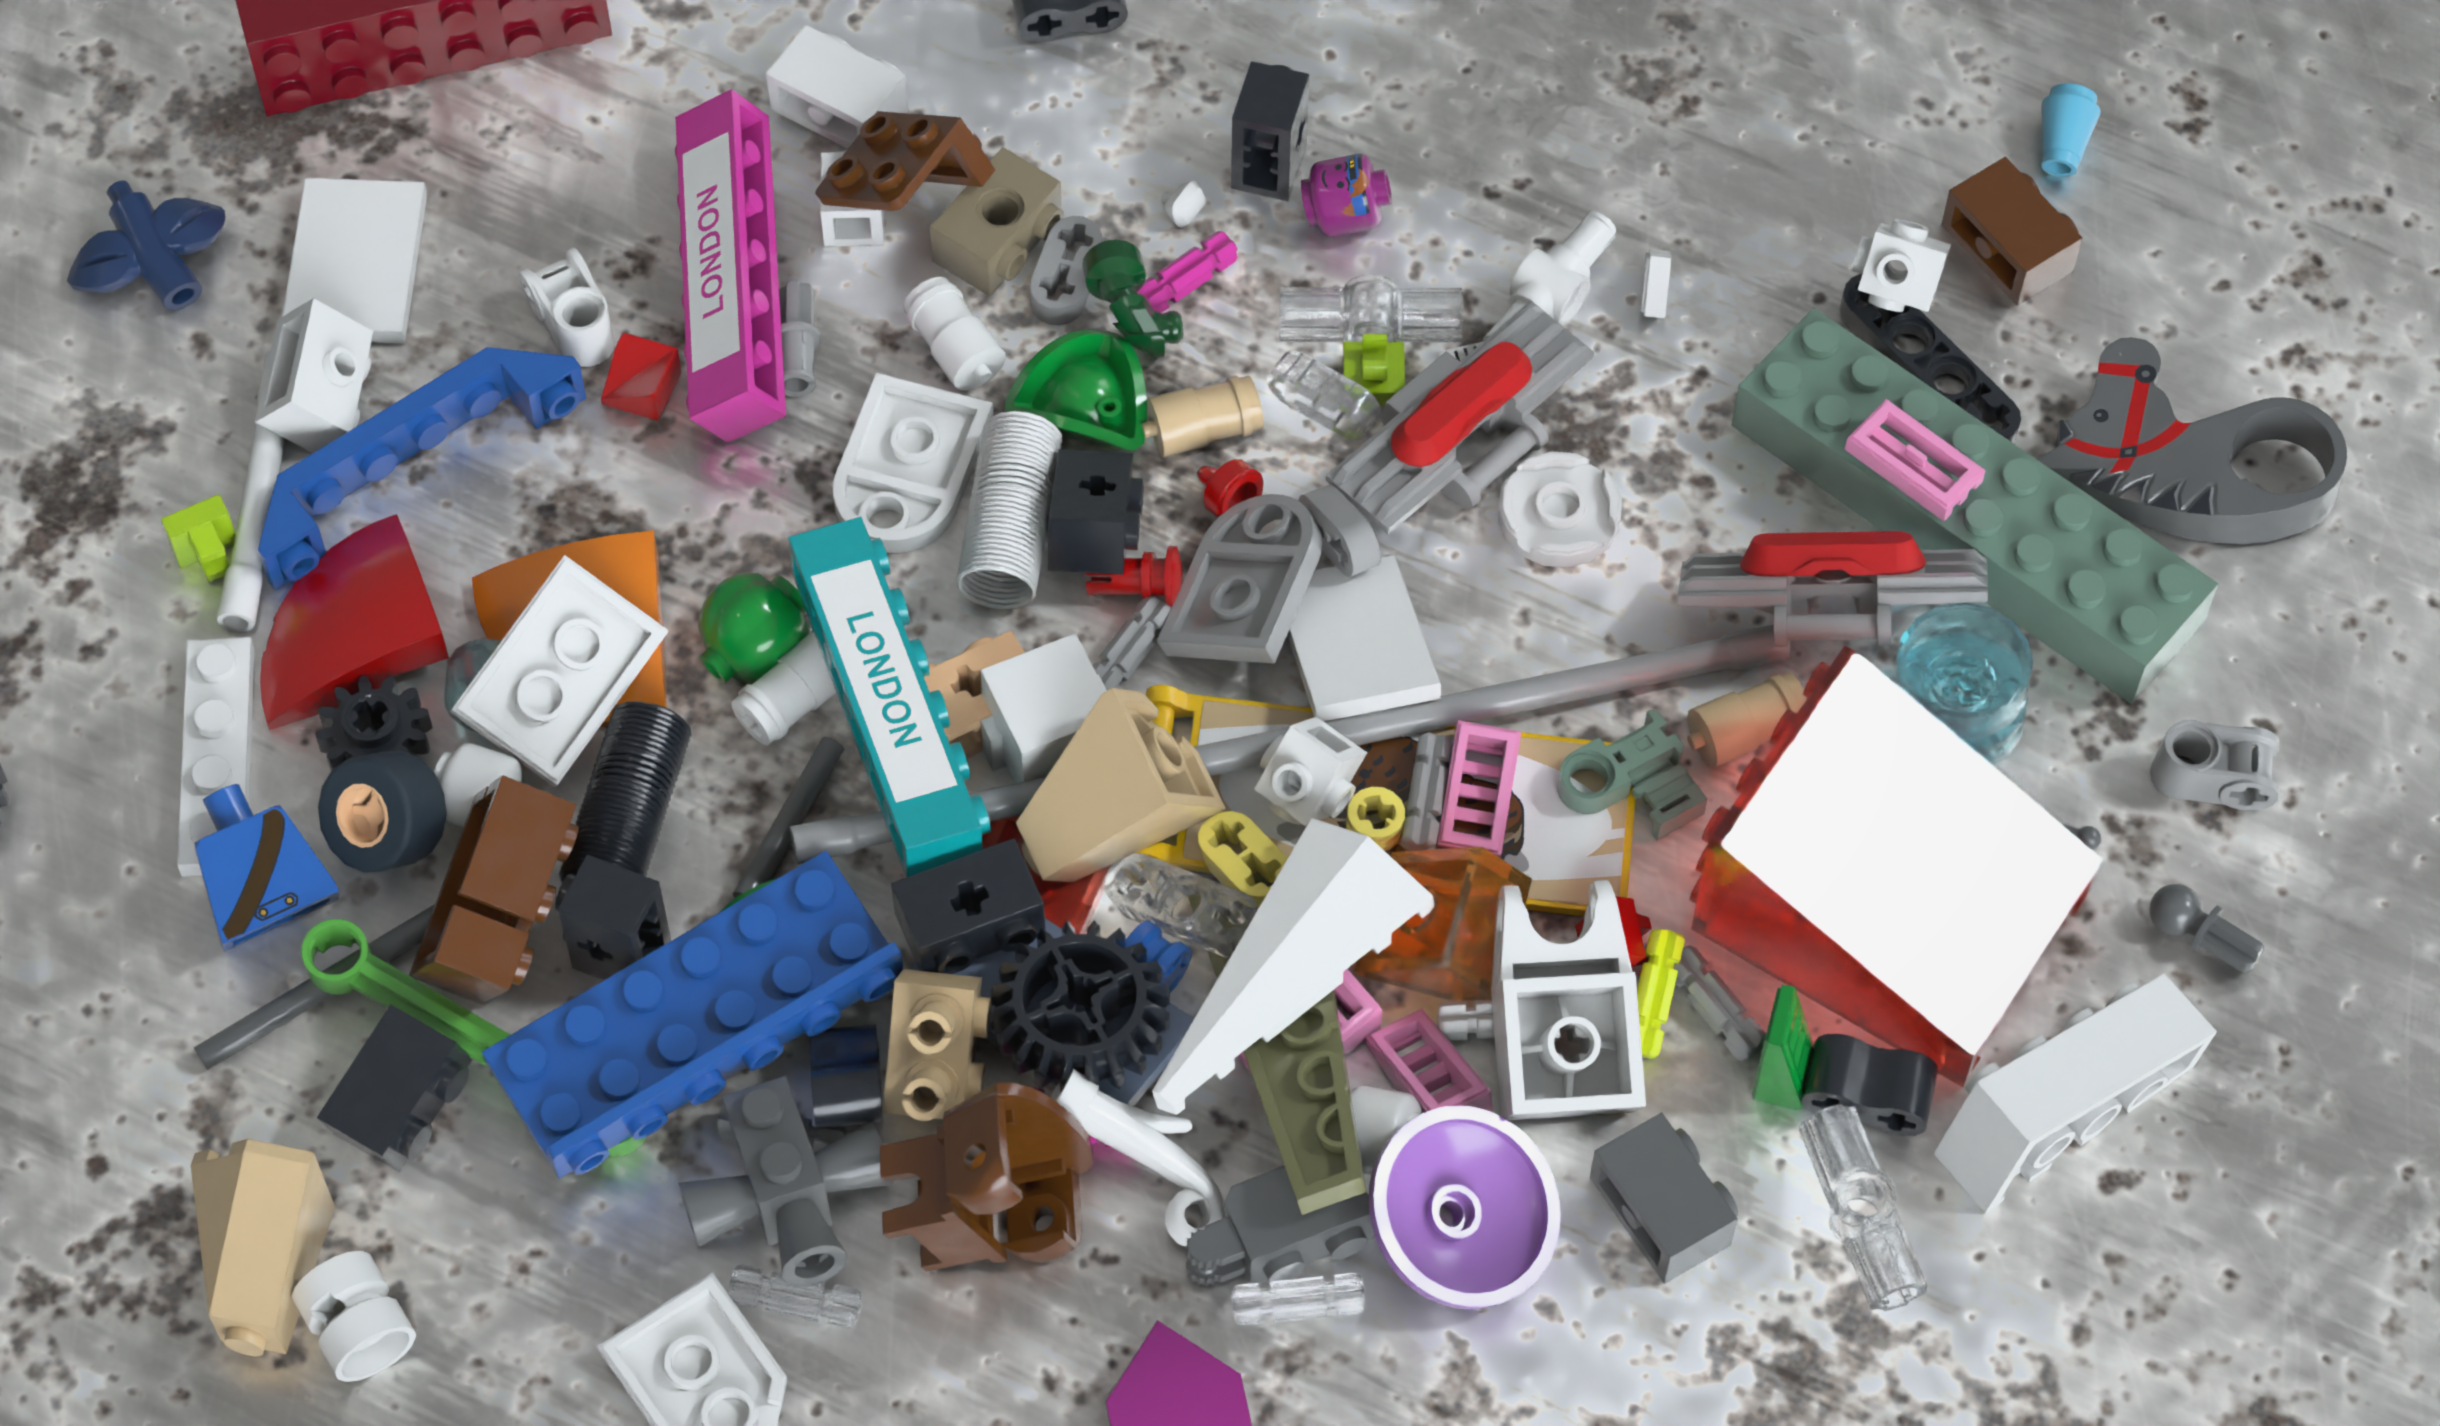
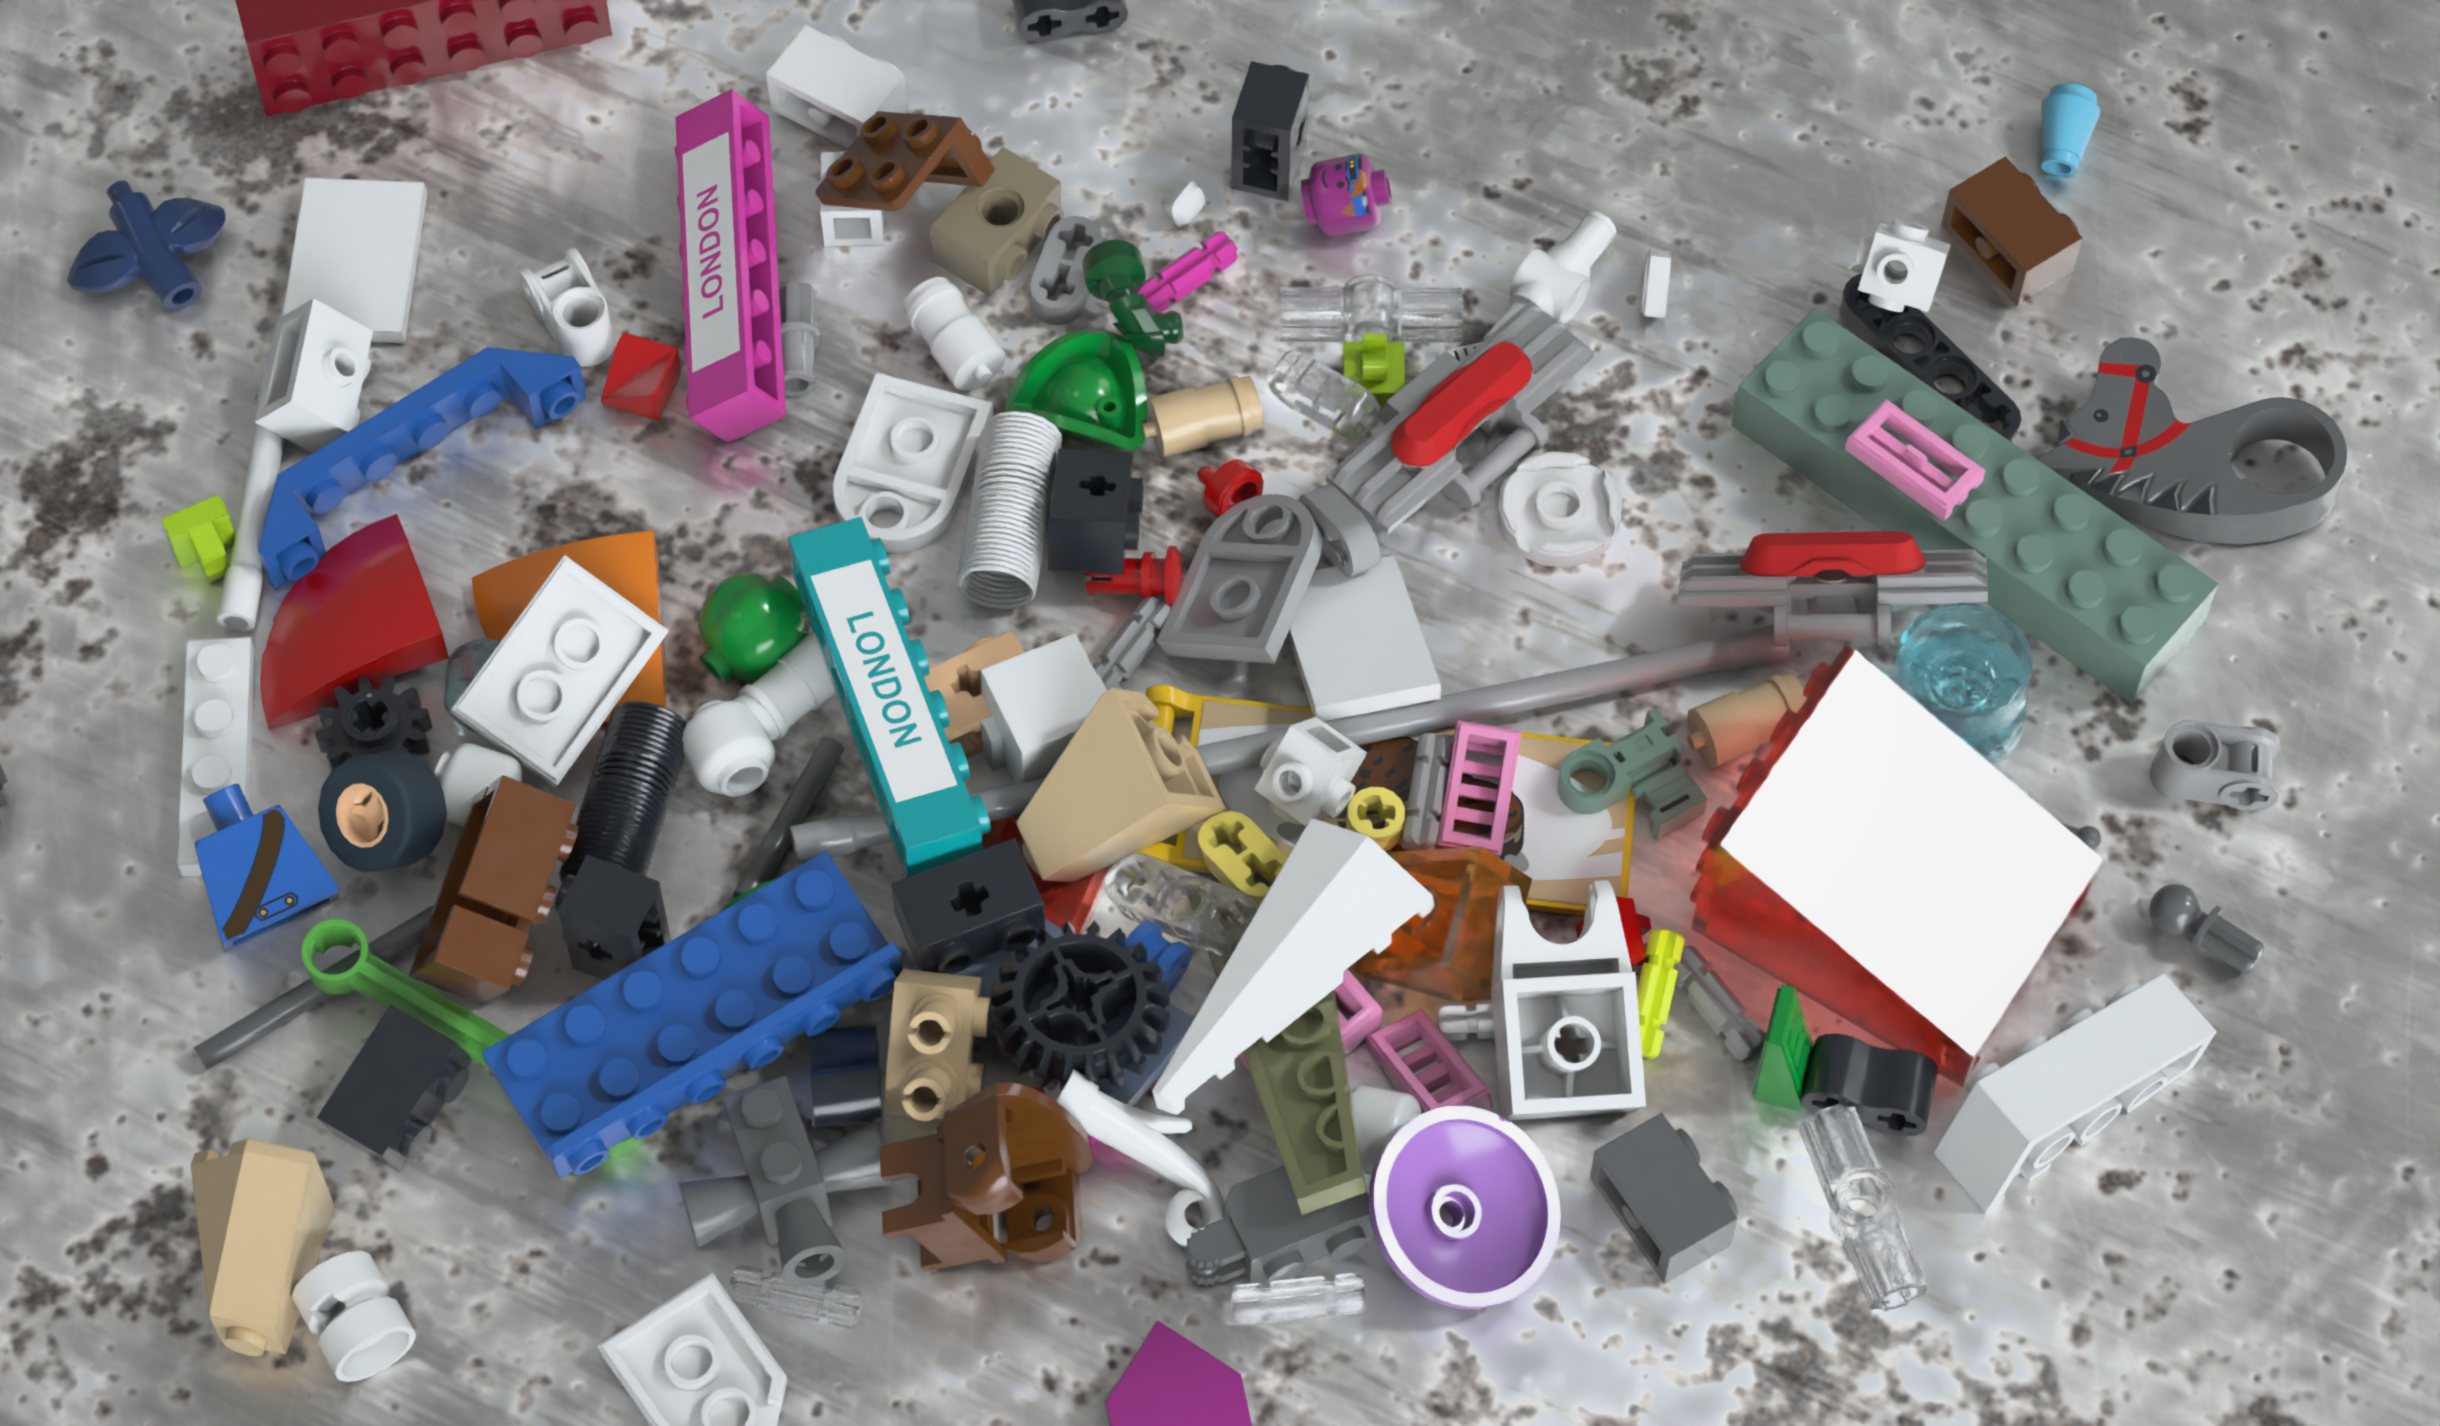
(728, 748): none -> white head

